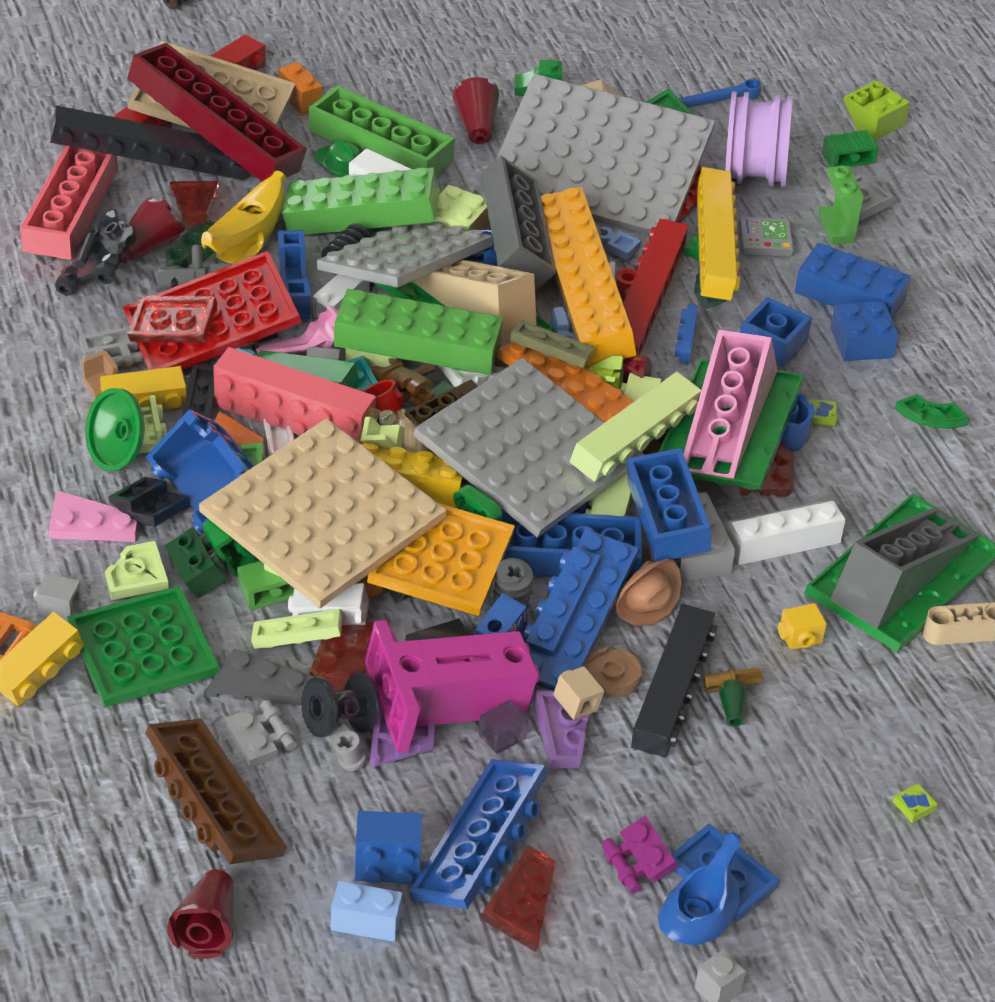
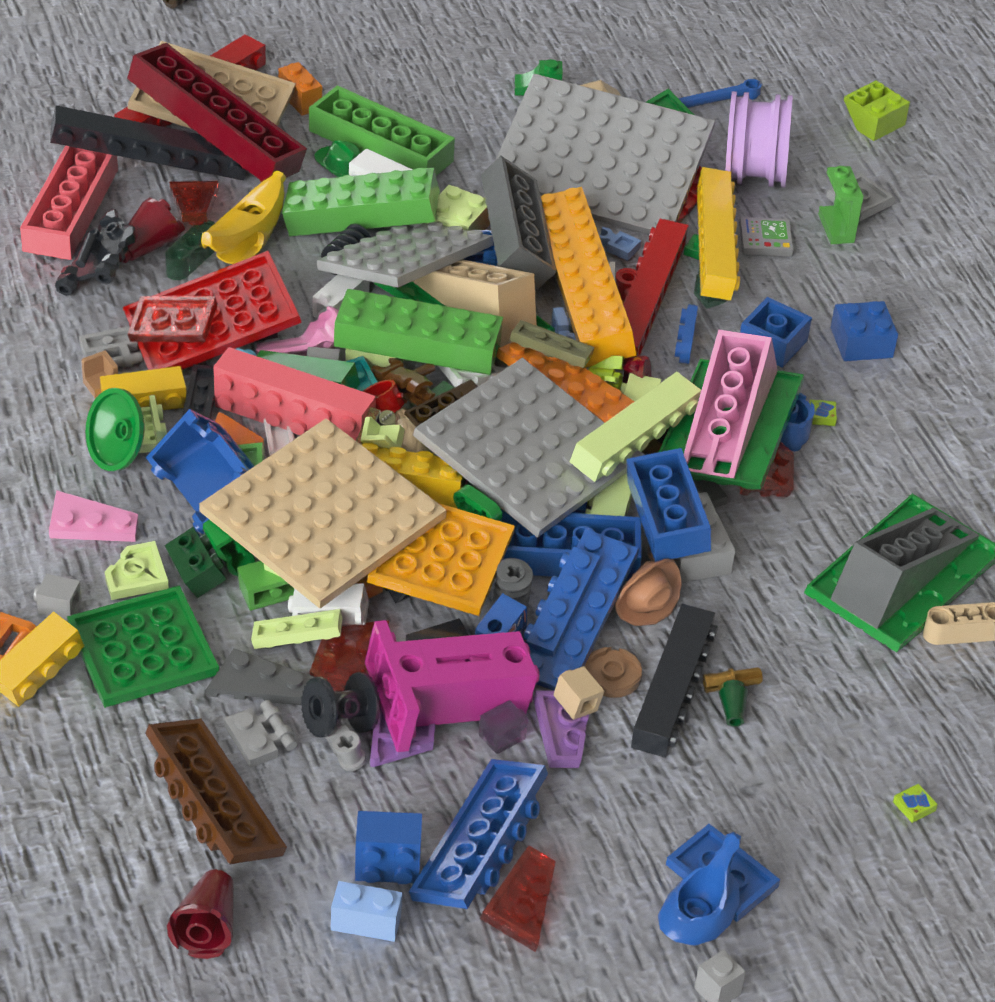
(149, 501): black slope -> none
(175, 275): dark grey piece -> none
(293, 269): blue arch -> none
(477, 107): dark red cone -> none
(648, 849): magenta plate -> none
(785, 531): white slope -> none
(802, 626): yellow brick -> none
(844, 278): blue brick -> none
(850, 149): green brick -> none
(932, 414): green tile -> none

